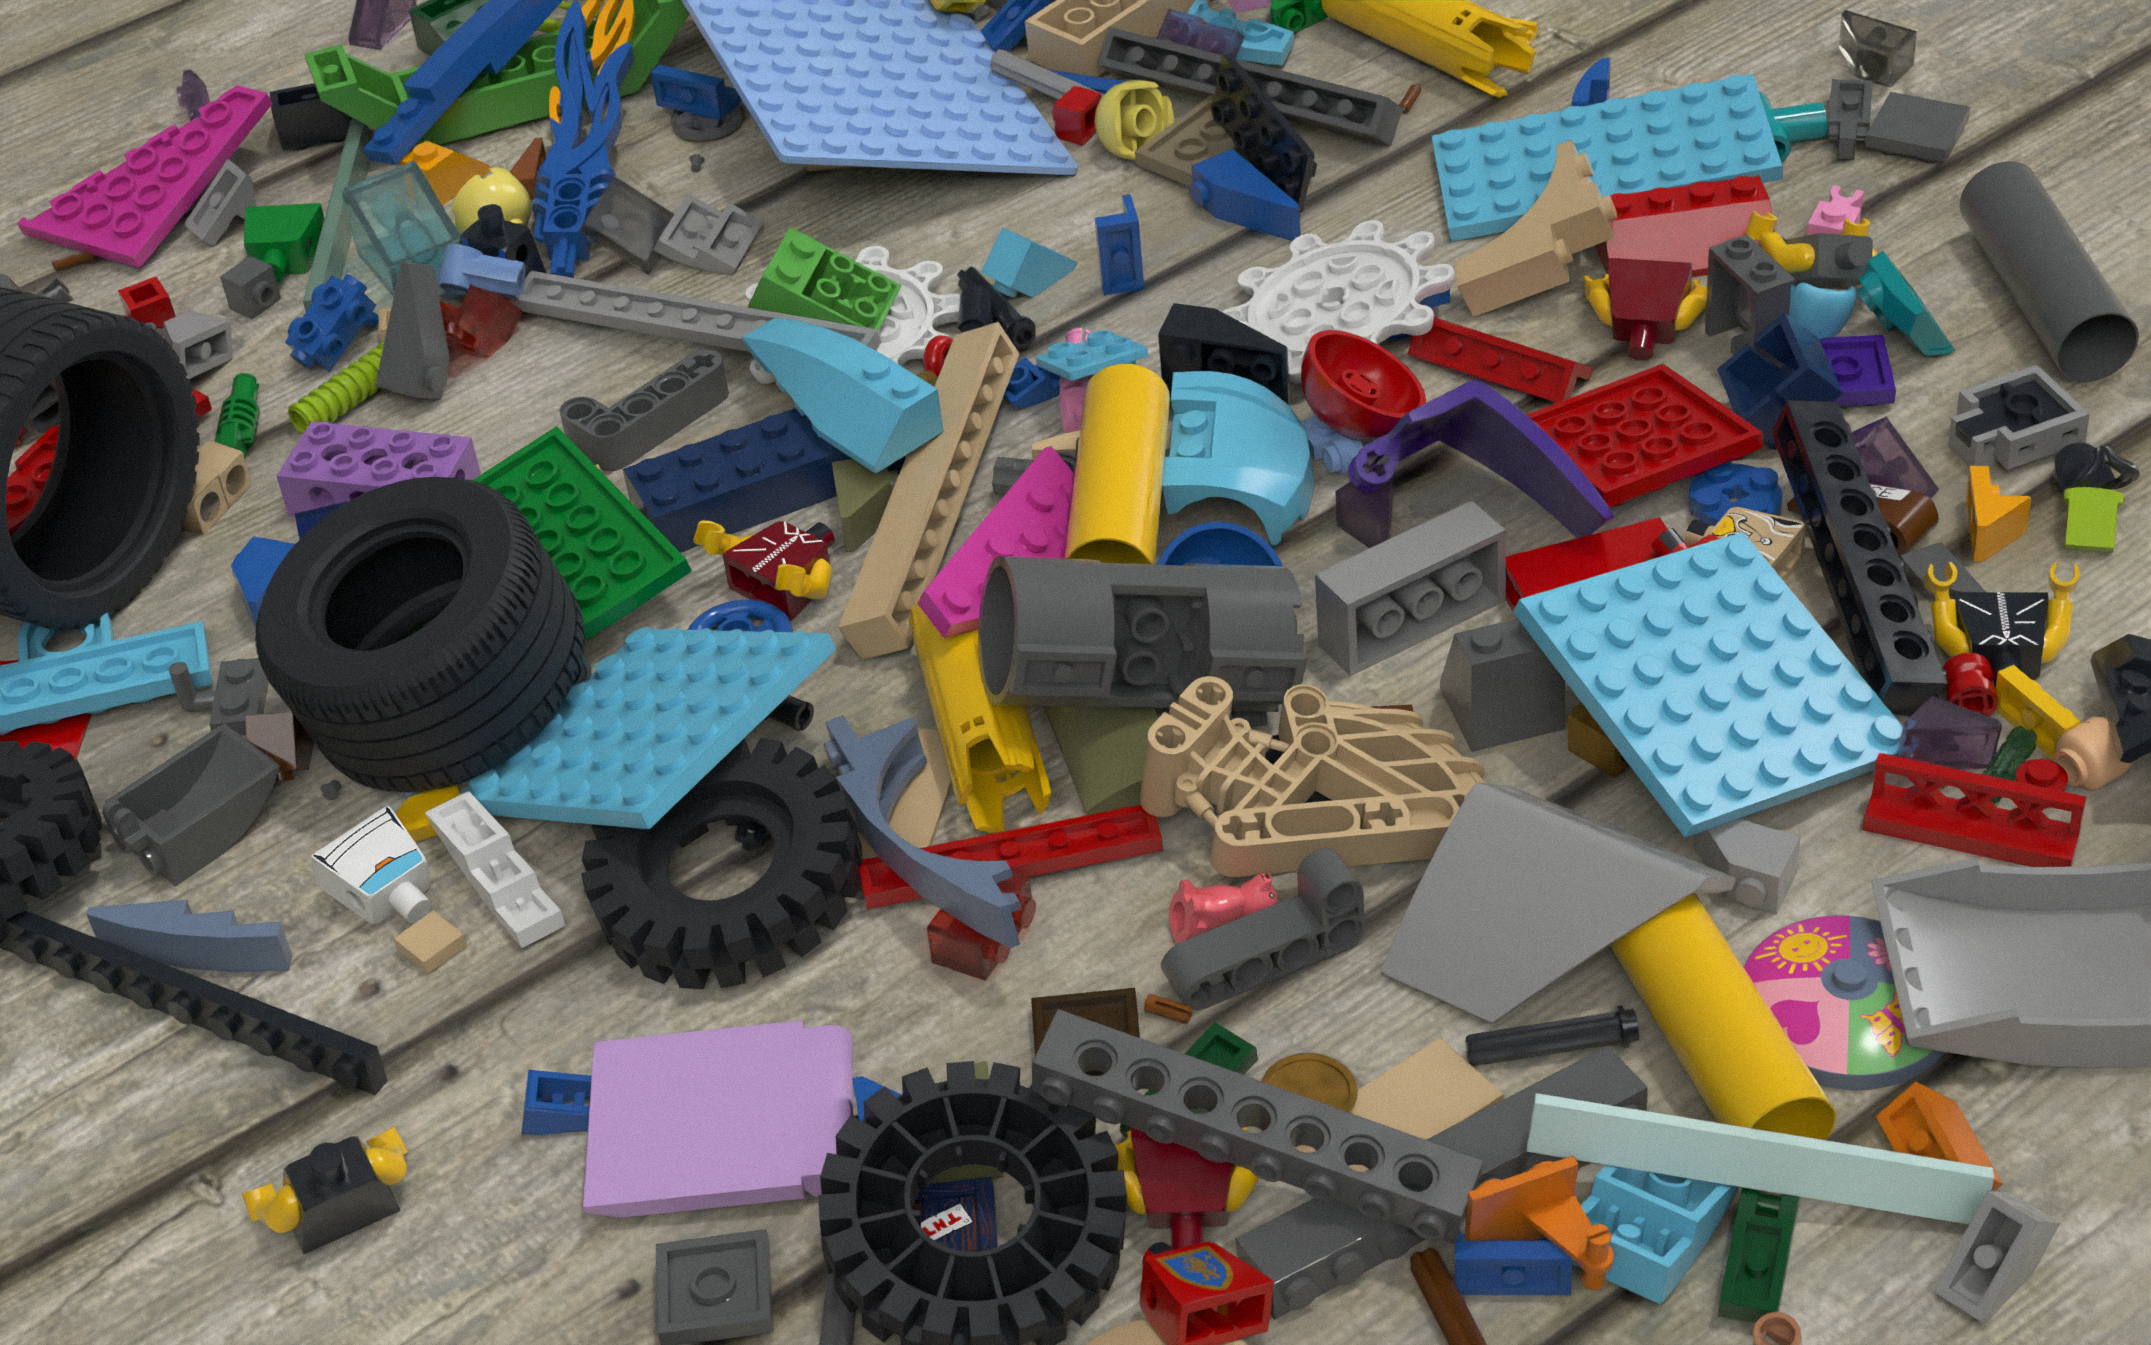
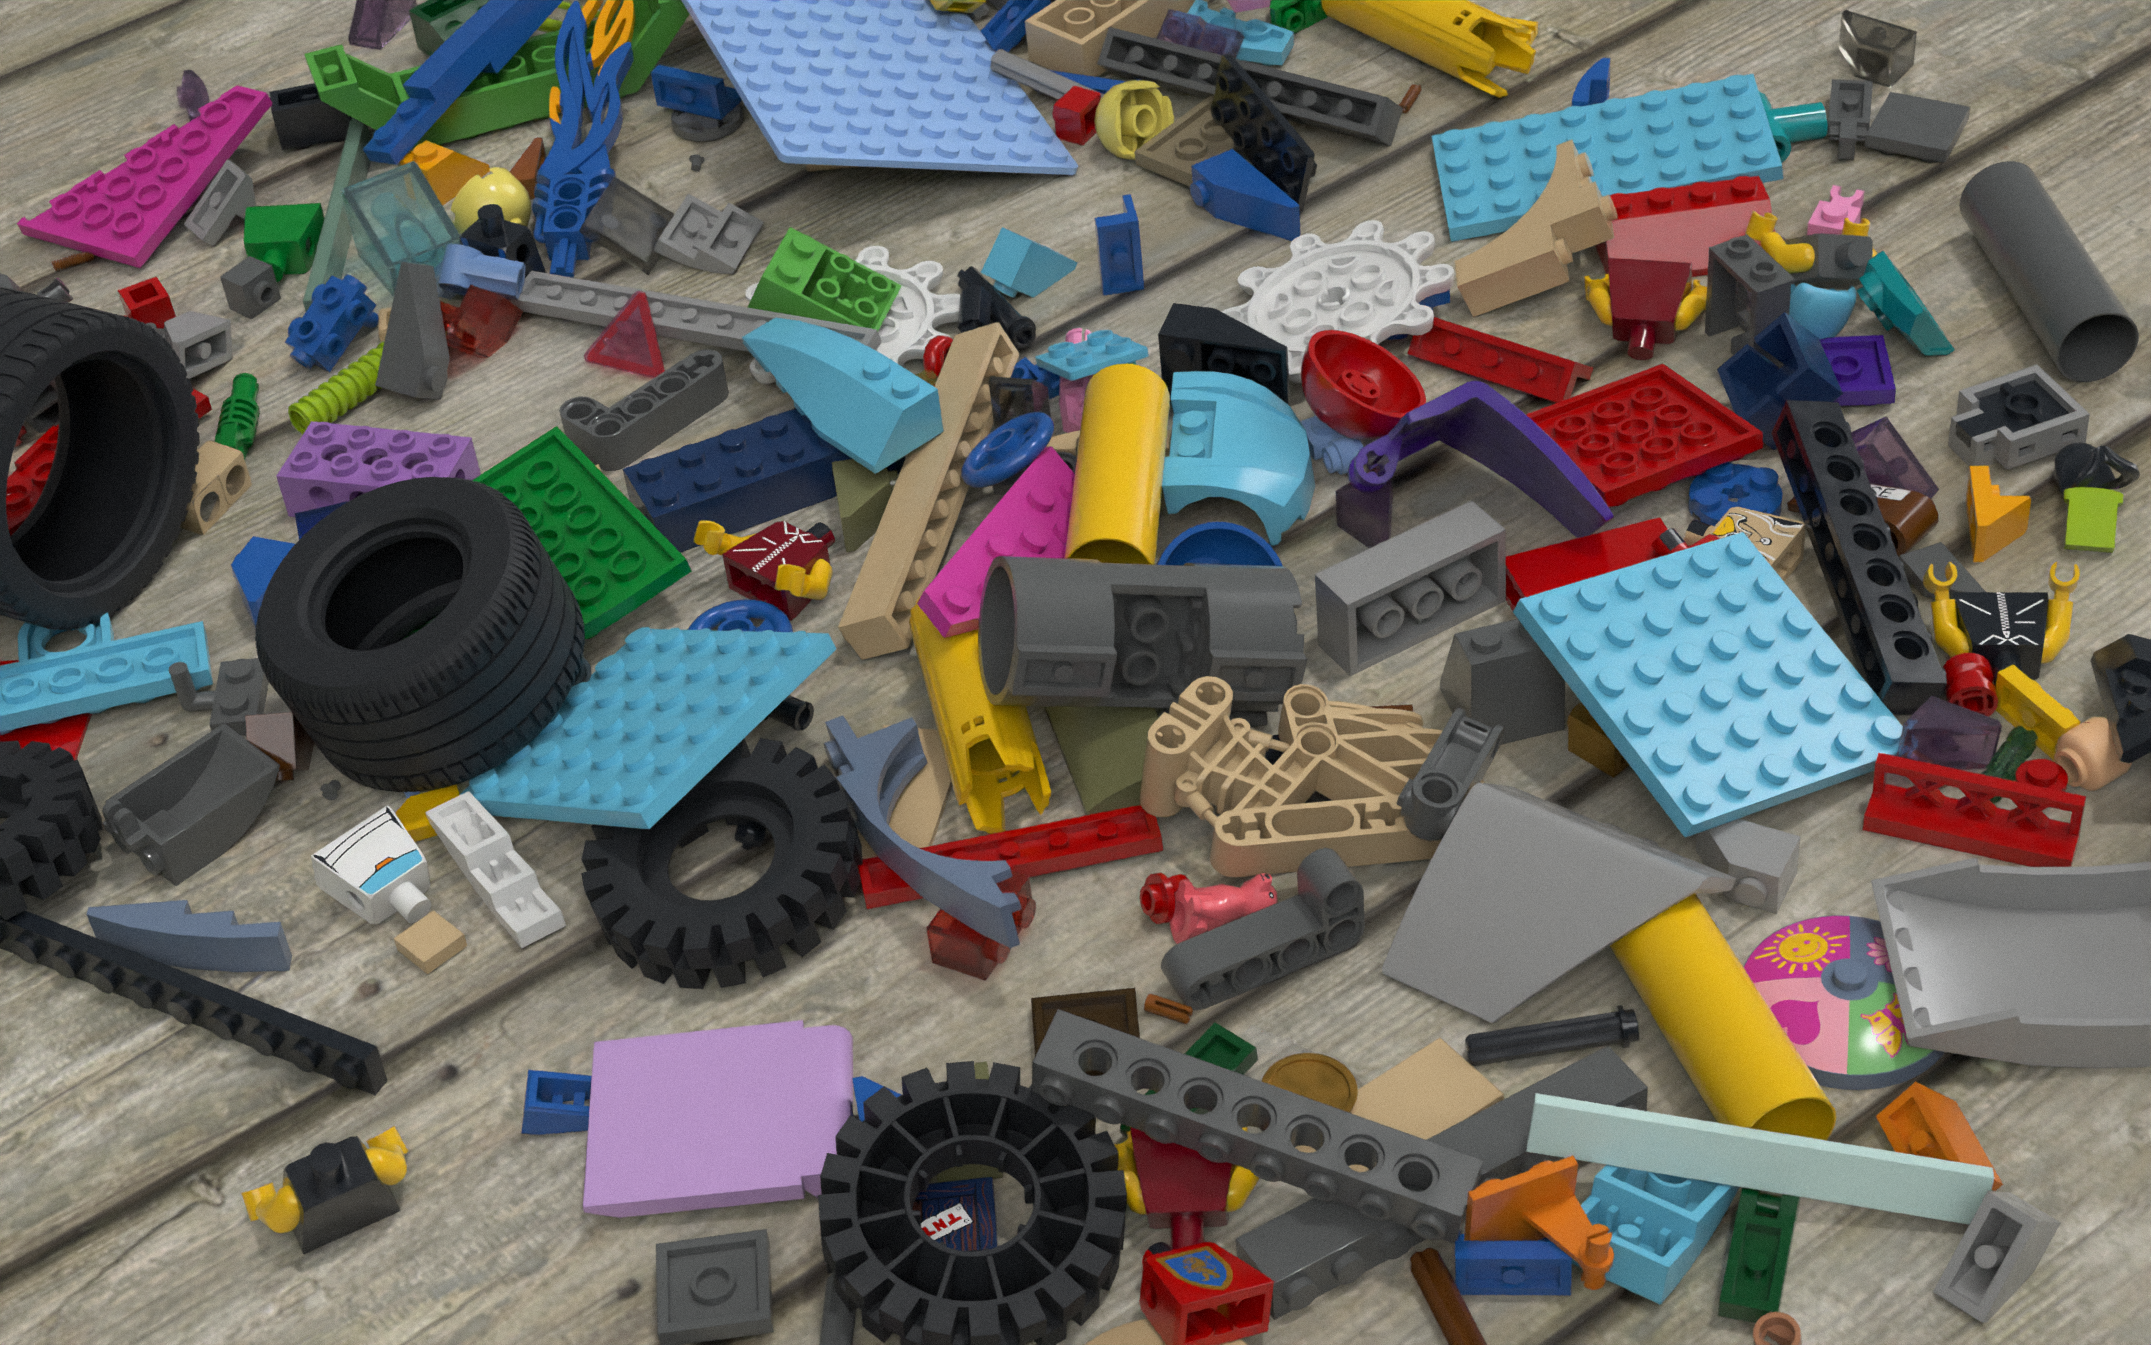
(629, 341): none -> clear pink piece
(1007, 450): none -> blue plate
(1016, 397): none -> clear smoke slope
(1158, 896): none -> red plate
(1448, 775): none -> dark grey piece

